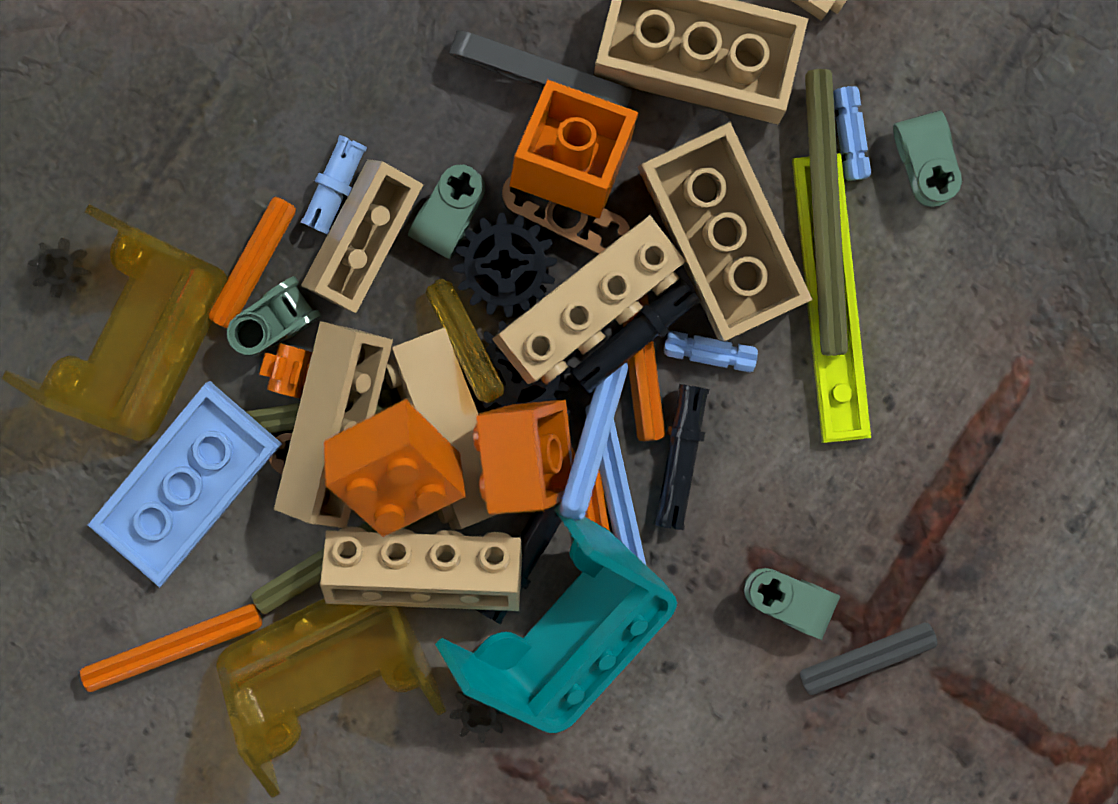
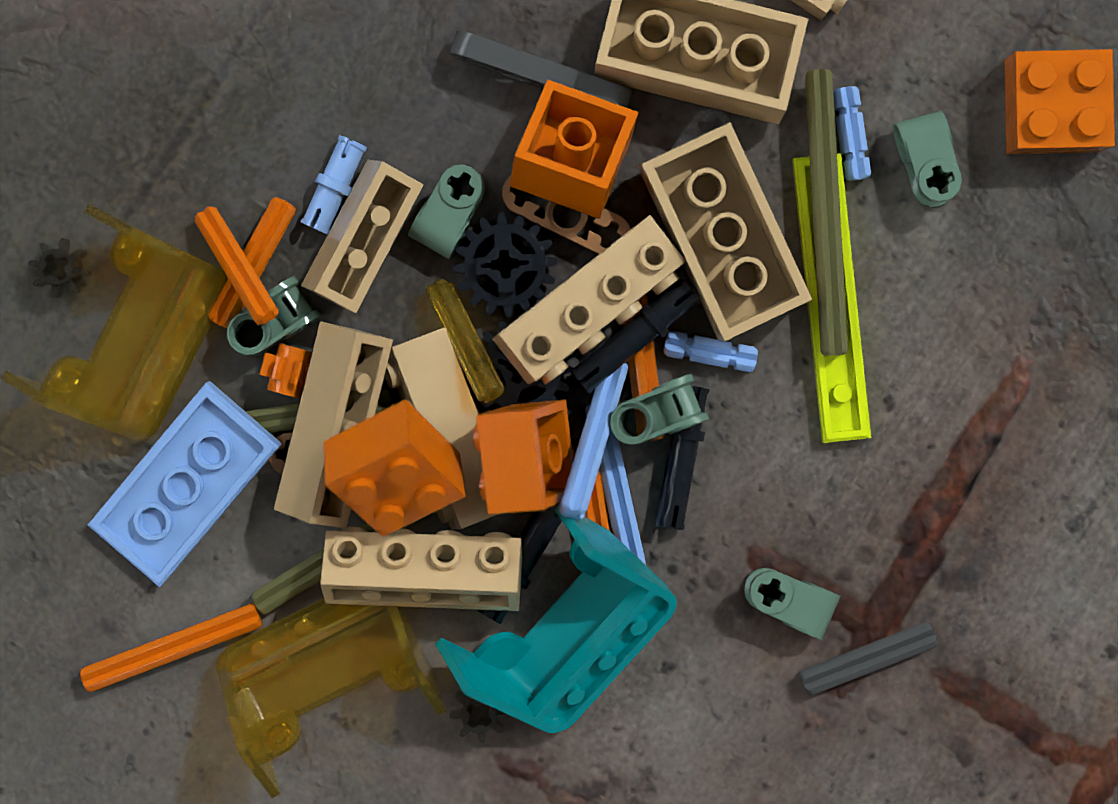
(236, 266): none -> orange axle
(666, 409): none -> sand green piece
(1059, 101): none -> orange brick

